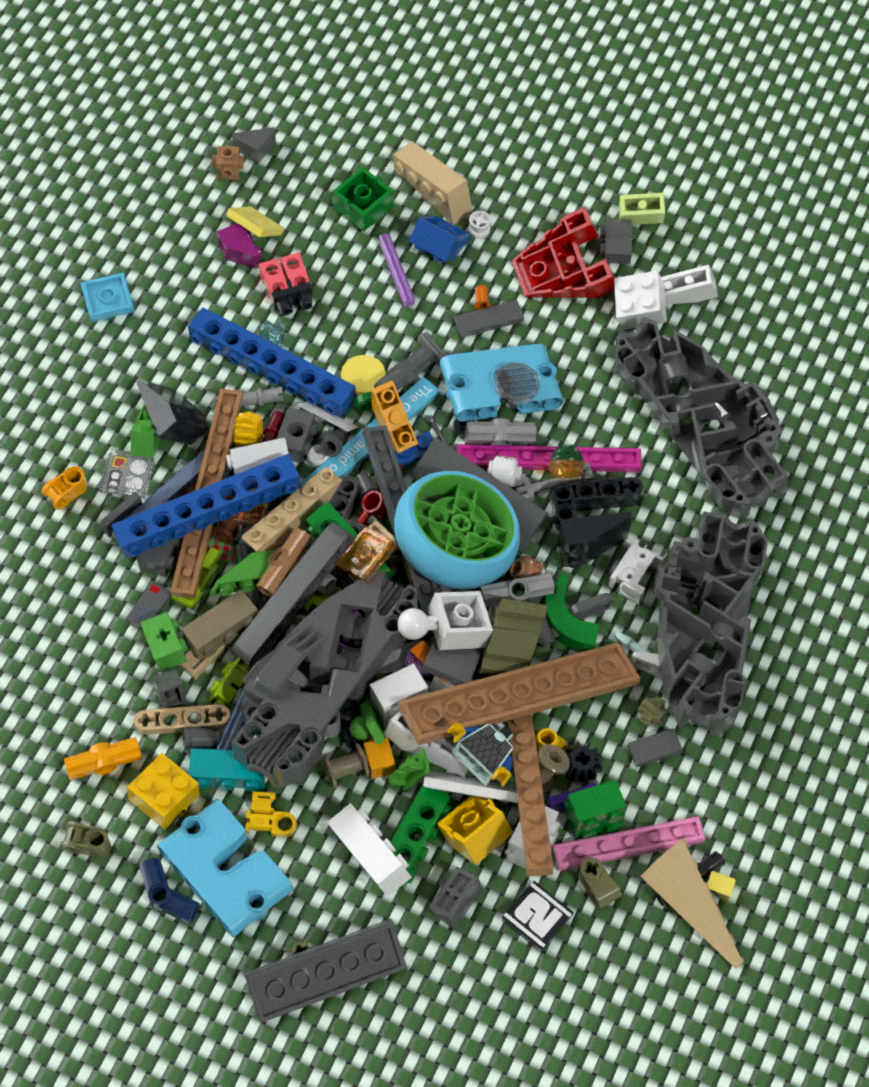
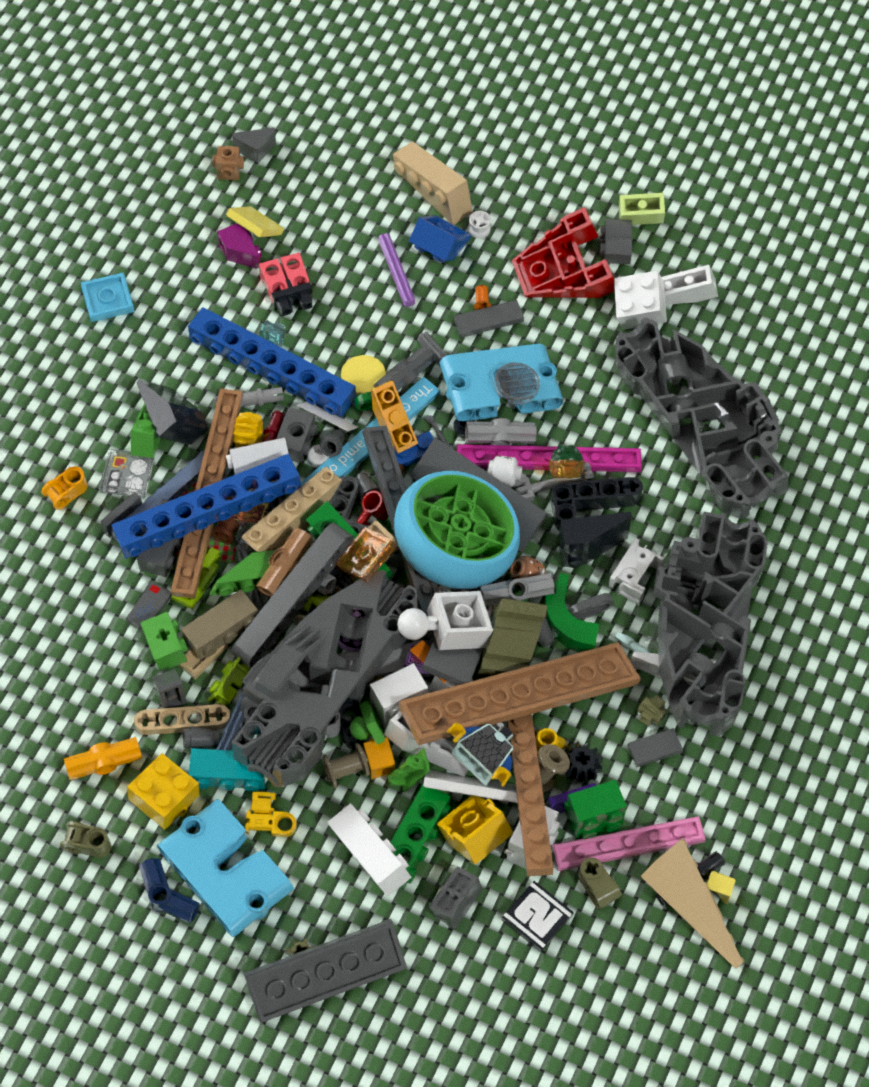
(363, 198): green brick -> none

